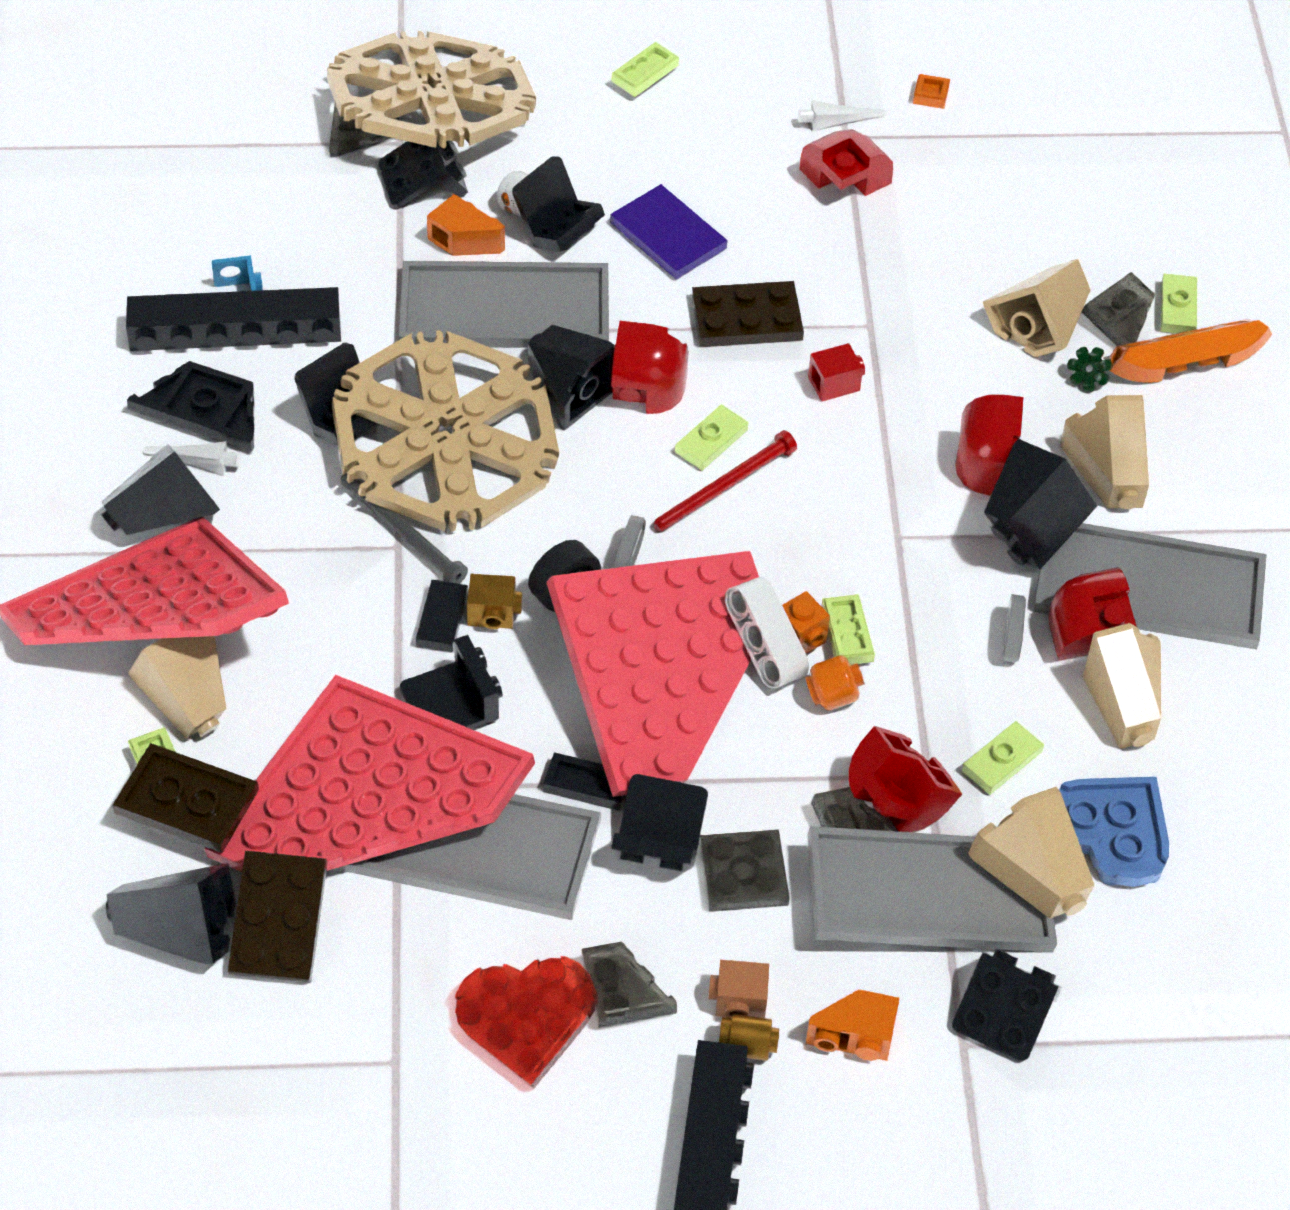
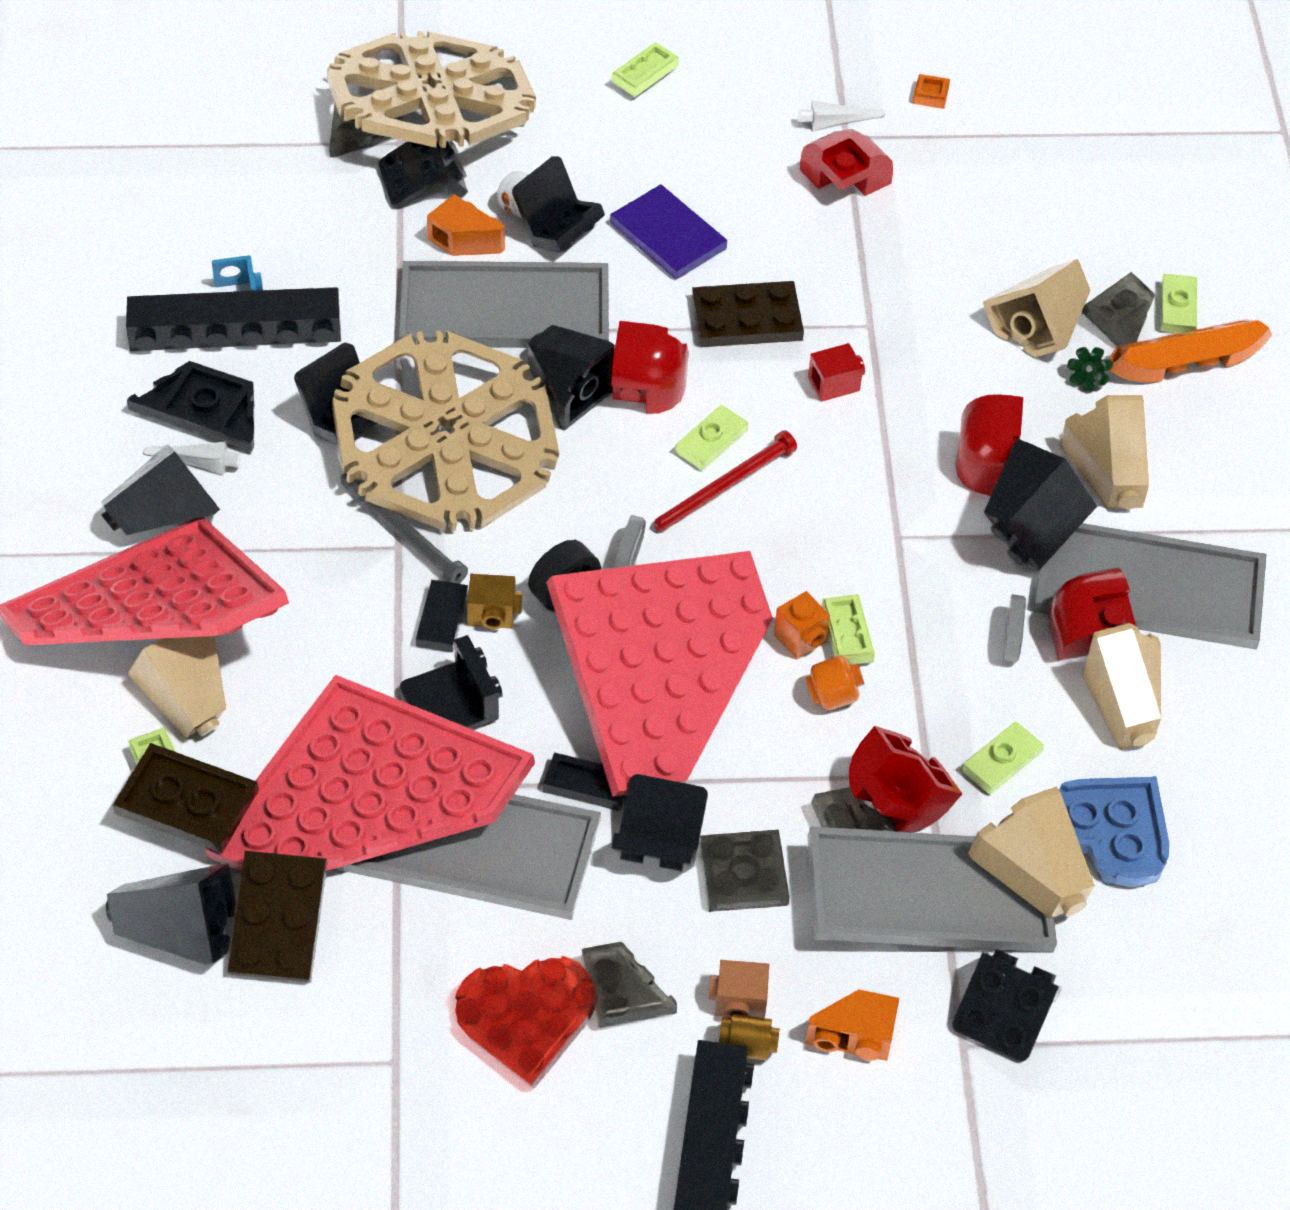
(766, 632): white beam -> none

